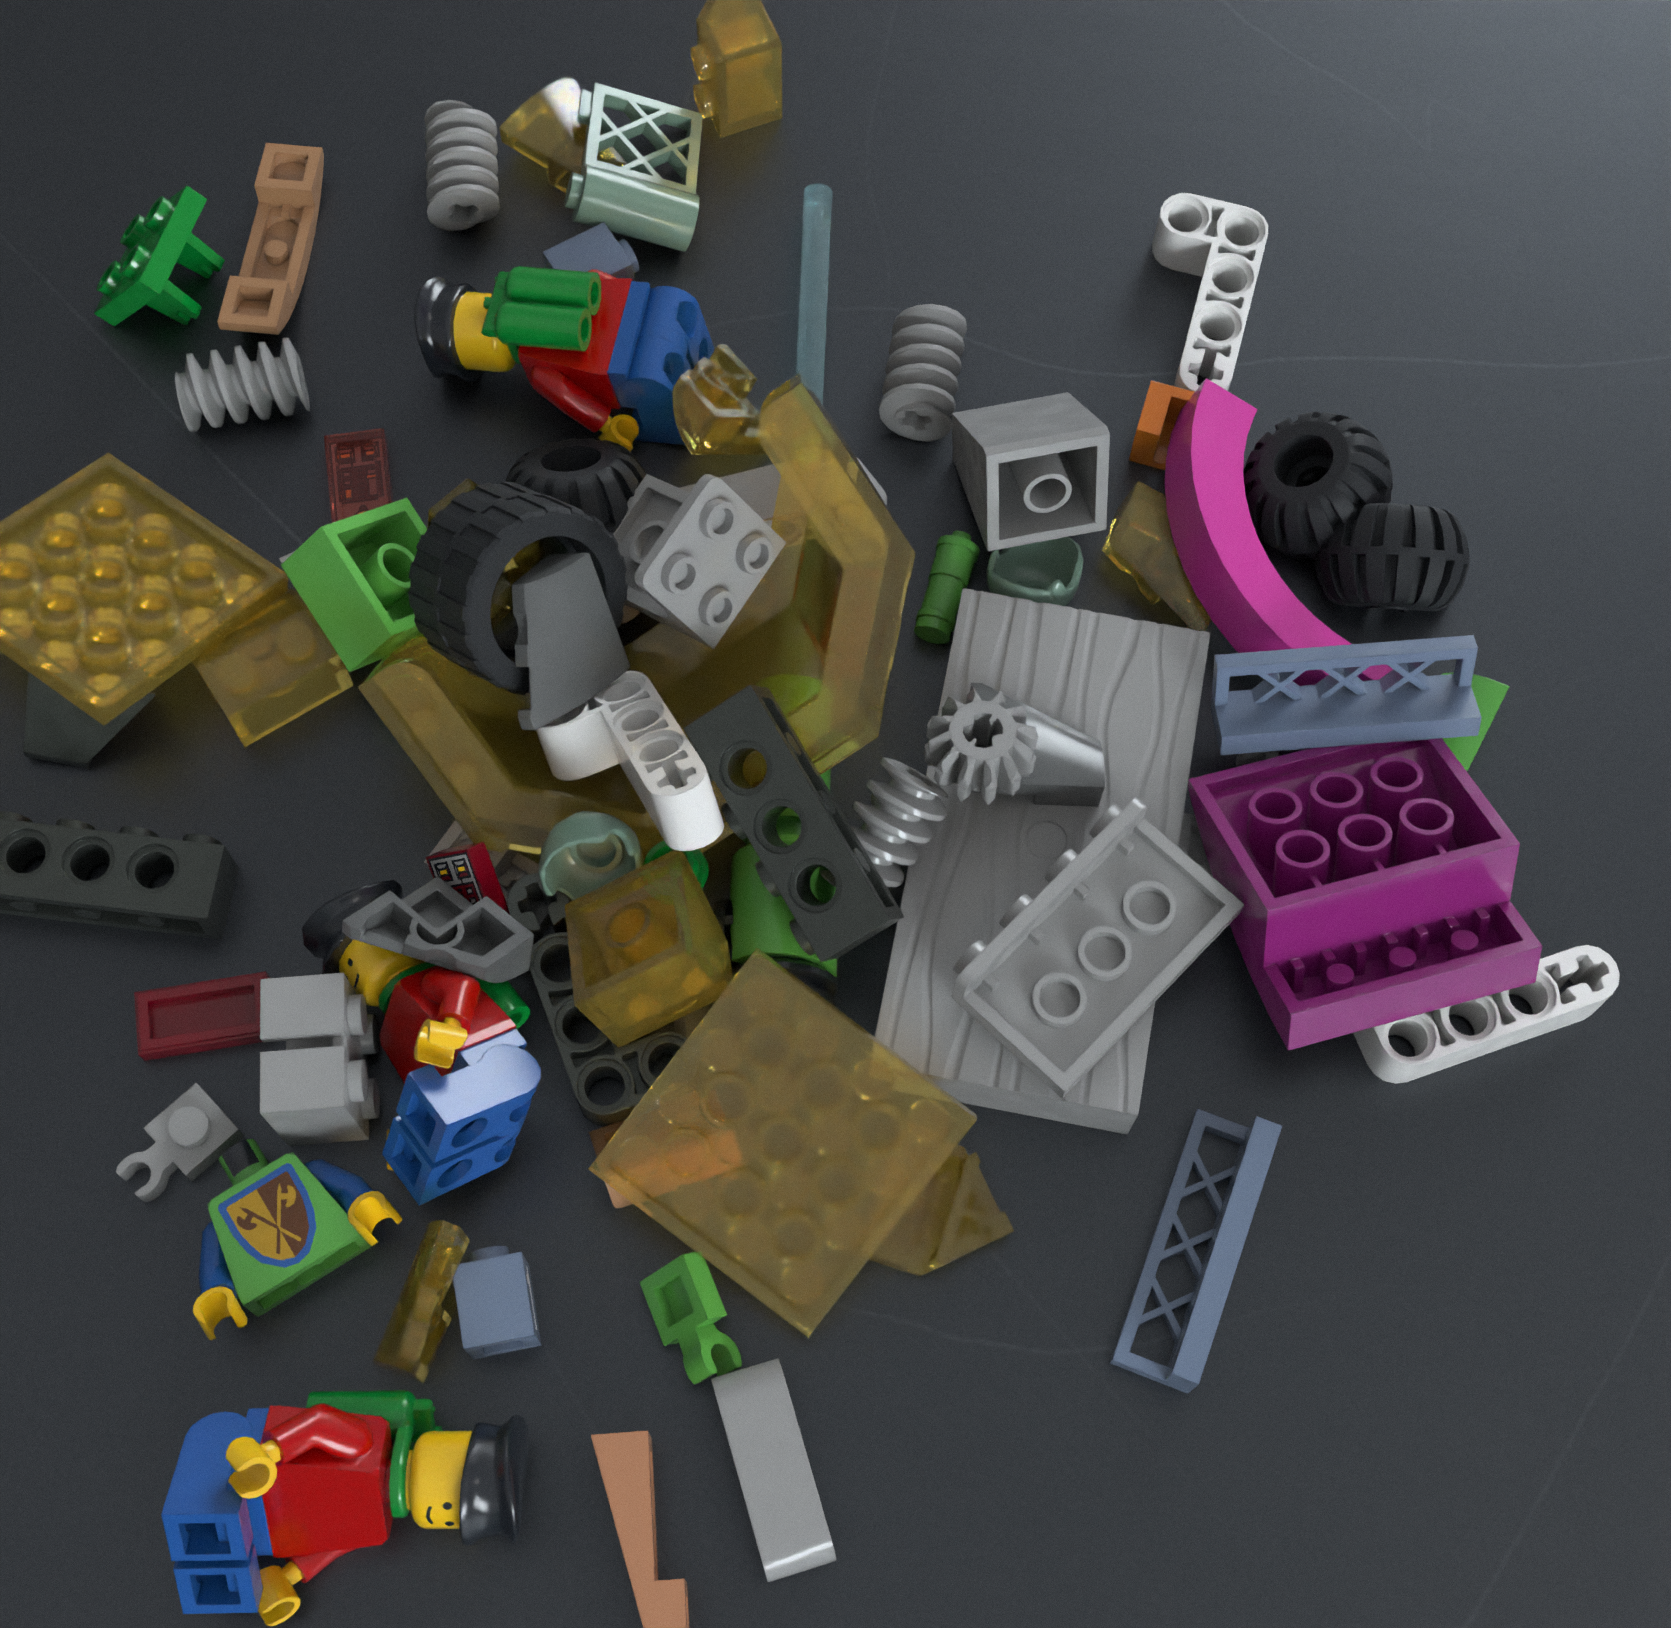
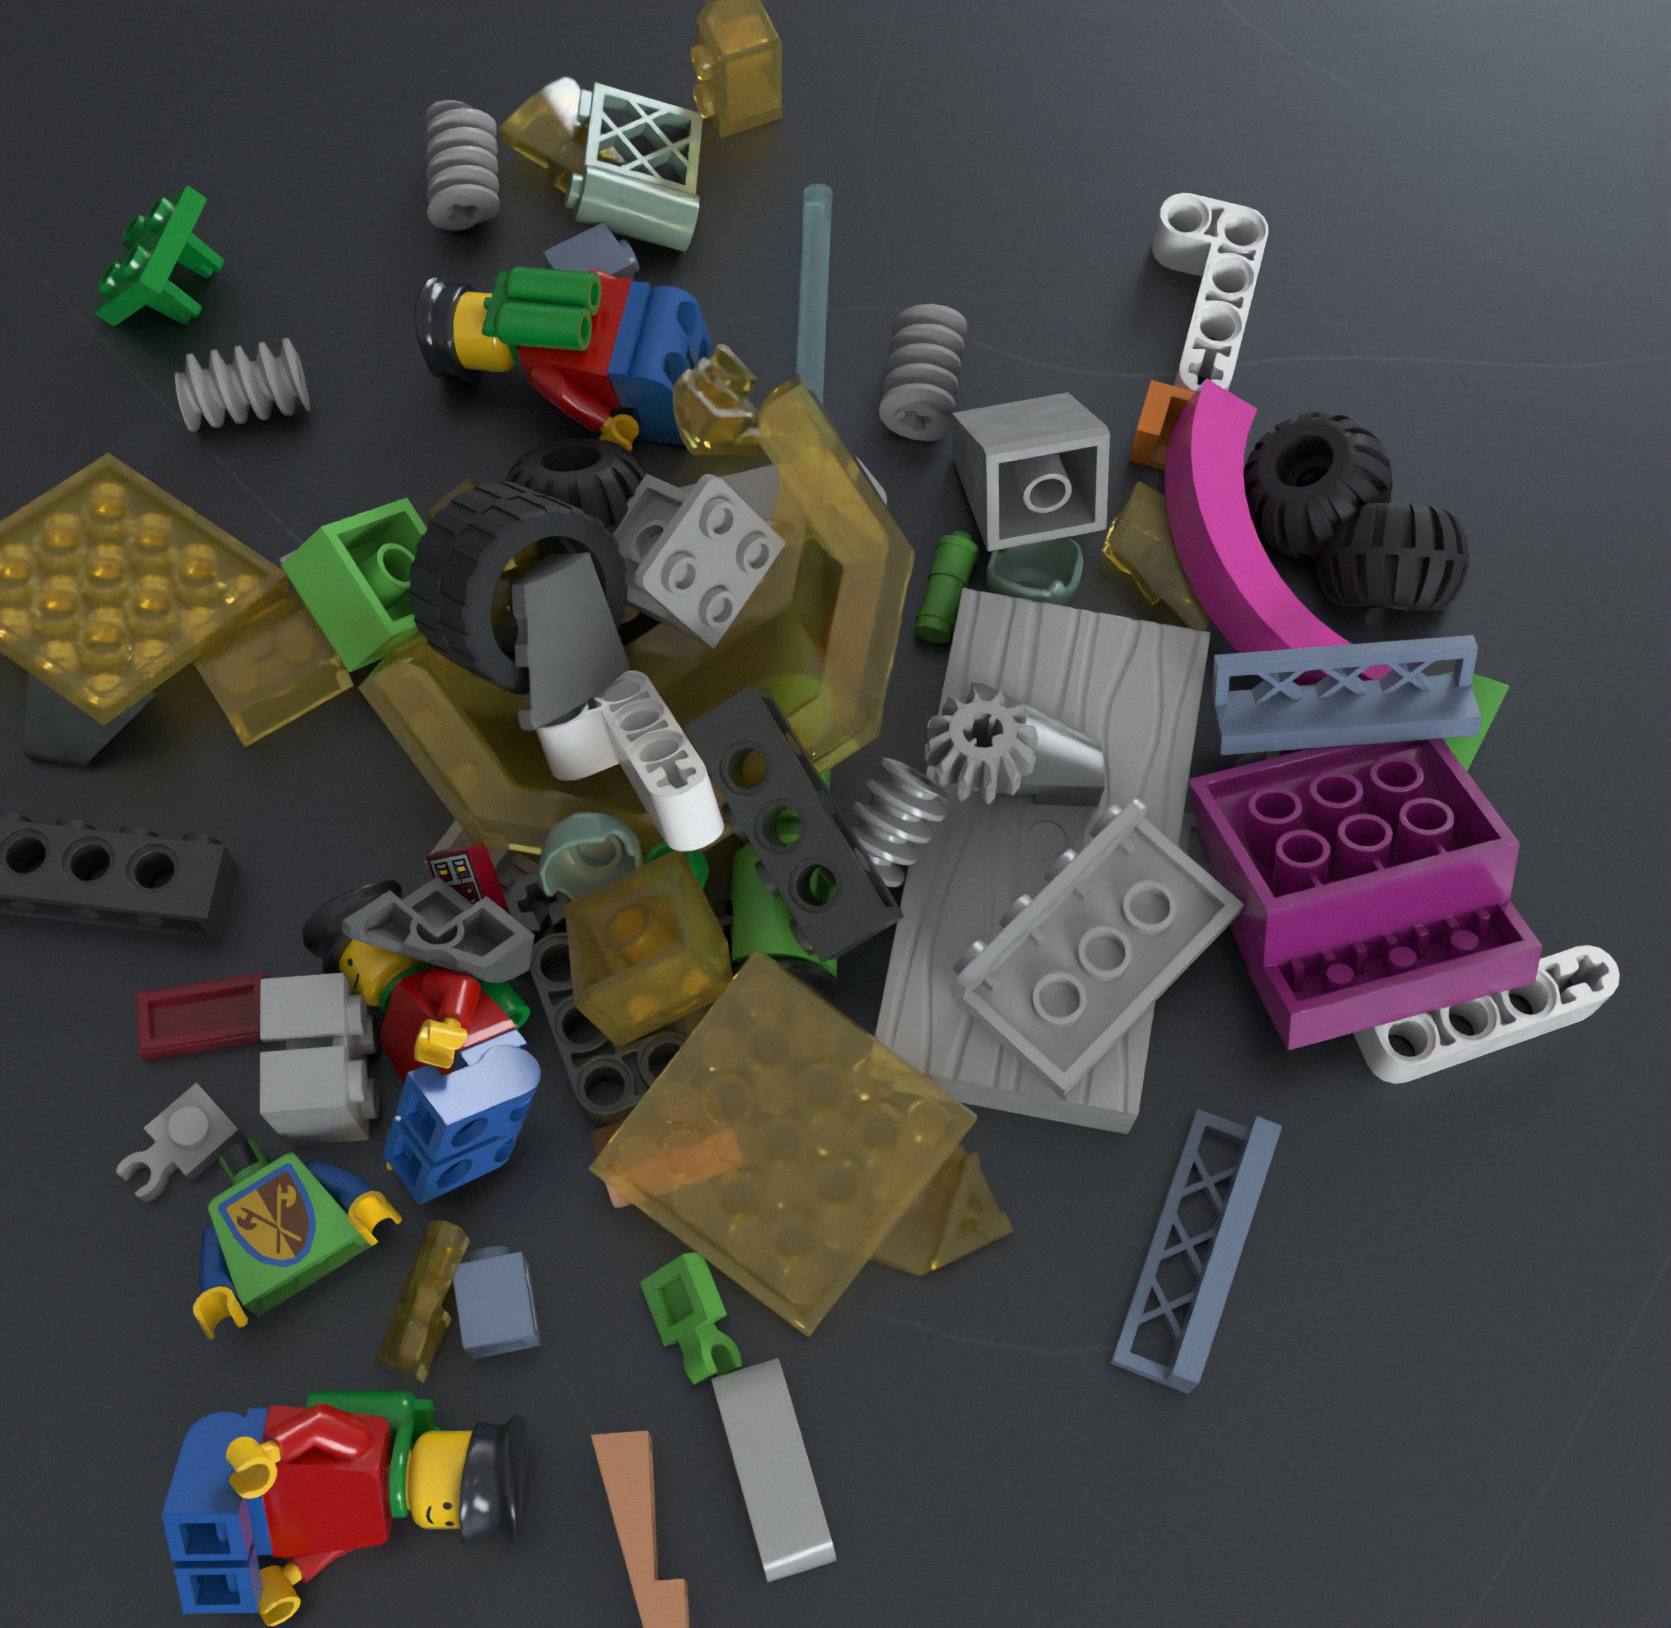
(278, 243): medium nougat slope -> none
(357, 472): clear red tile -> none

